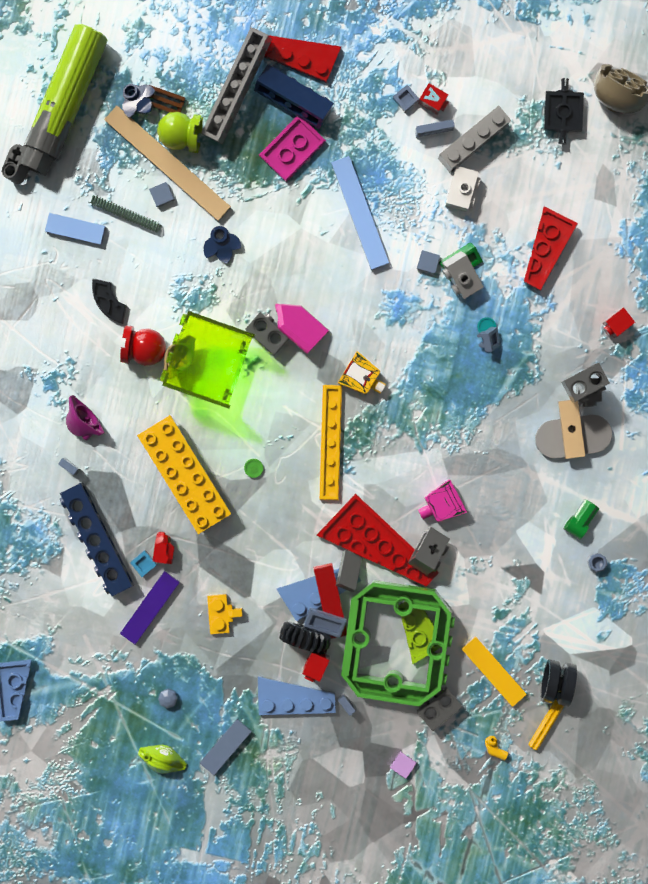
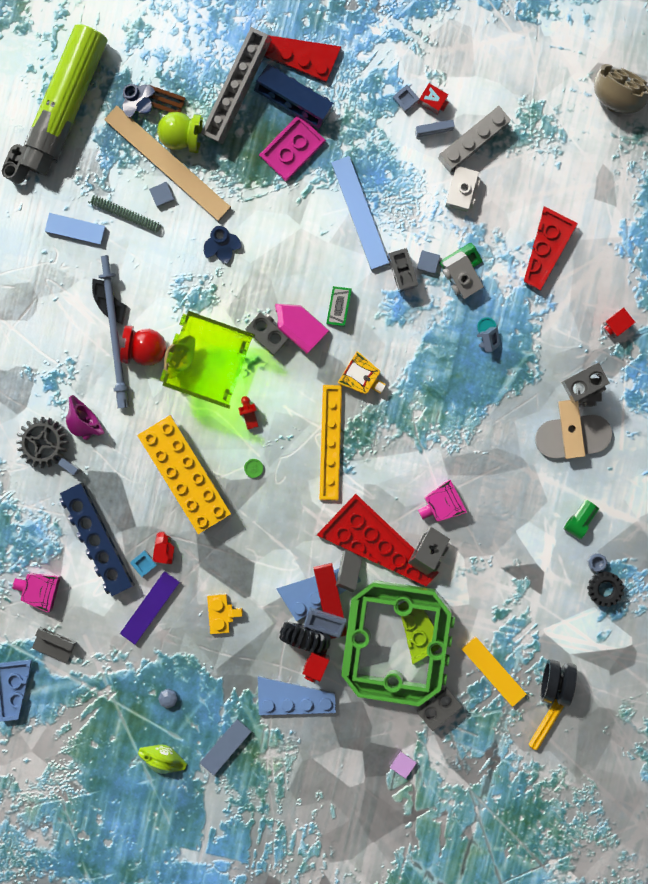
(38, 590): none -> dark pink torso
(44, 434): none -> dark grey gear
(53, 644): none -> dark grey panel
(120, 388): none -> sand blue bar
(248, 412): none -> red piece
(339, 306): none -> slope
(346, 704): sand blue tile -> none
(402, 270): none -> dark grey brick
(493, 749): yellow arm -> none
(563, 111): black plate -> none
(594, 585): none -> black tyre

